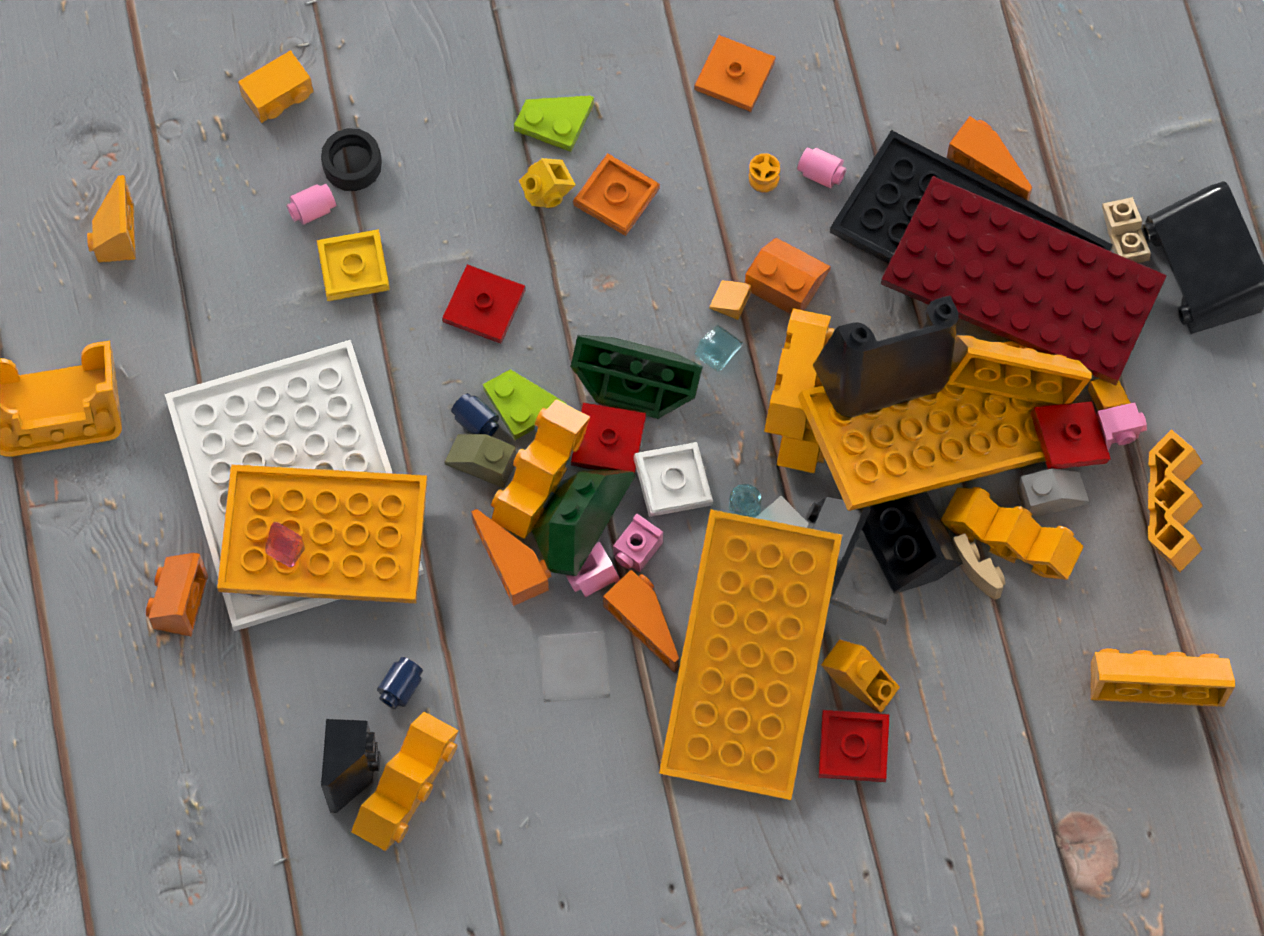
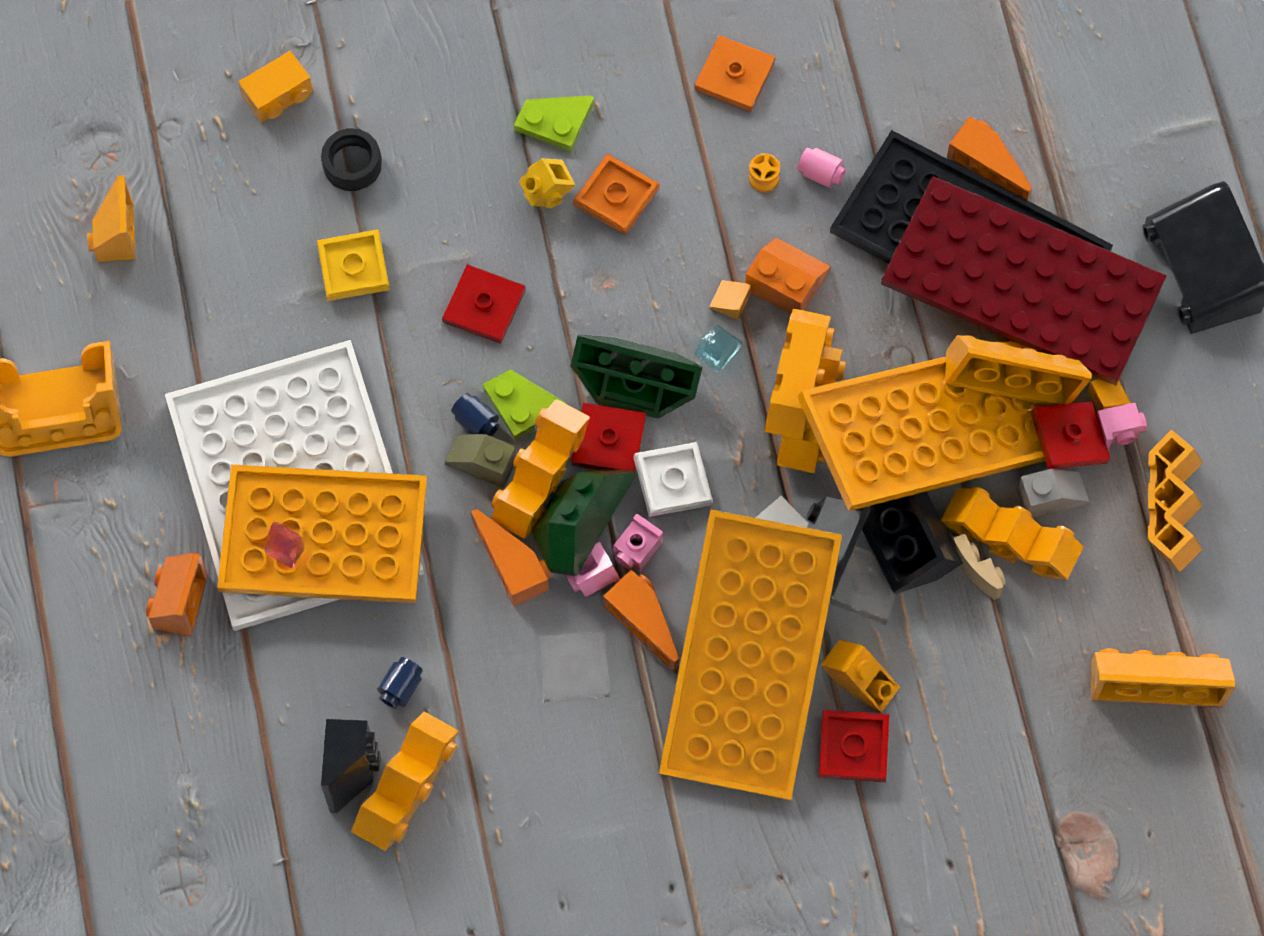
(311, 204): bright pink brick -> none
(745, 508): clear light blue wheel -> none
(875, 374): black windscreen -> none
(1125, 230): tan slope -> none

